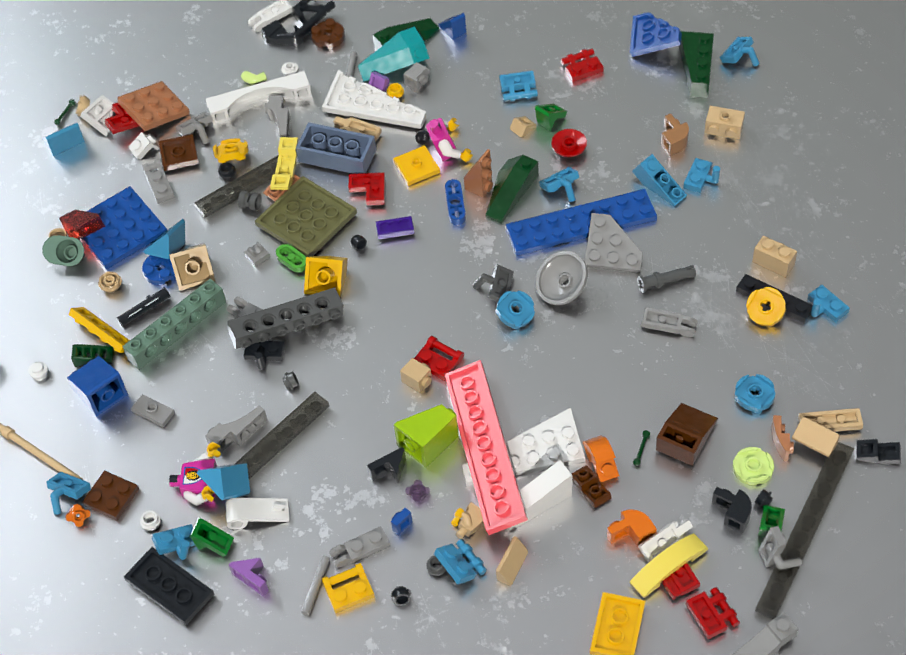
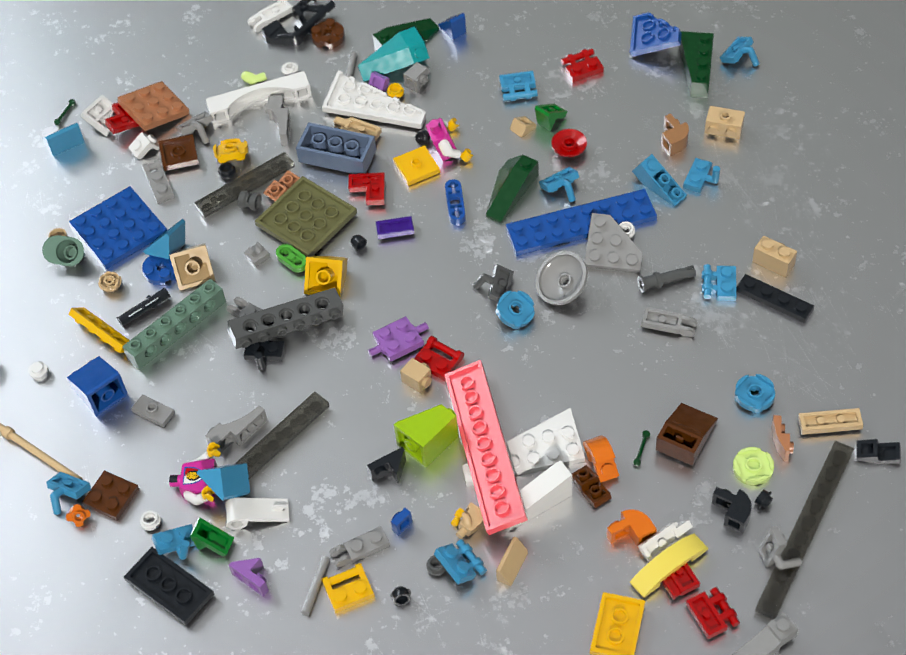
(81, 223): clear red slope -> none
(82, 349): dark green slope -> none
(83, 103): tan plate -> none
(286, 164): light yellow slope -> none
(290, 380): dark grey plate -> none
(398, 339): none -> medium lavender plate
(417, 496): clear purple plate -> none
(479, 177): nougat slope -> none
(627, 226): none -> white plate
(725, 282): none -> dark azure plate
(767, 317): yellow plate -> none
(771, 517): green slope -> none
(816, 437): tan slope -> none
(827, 303): dark azure plate -> none

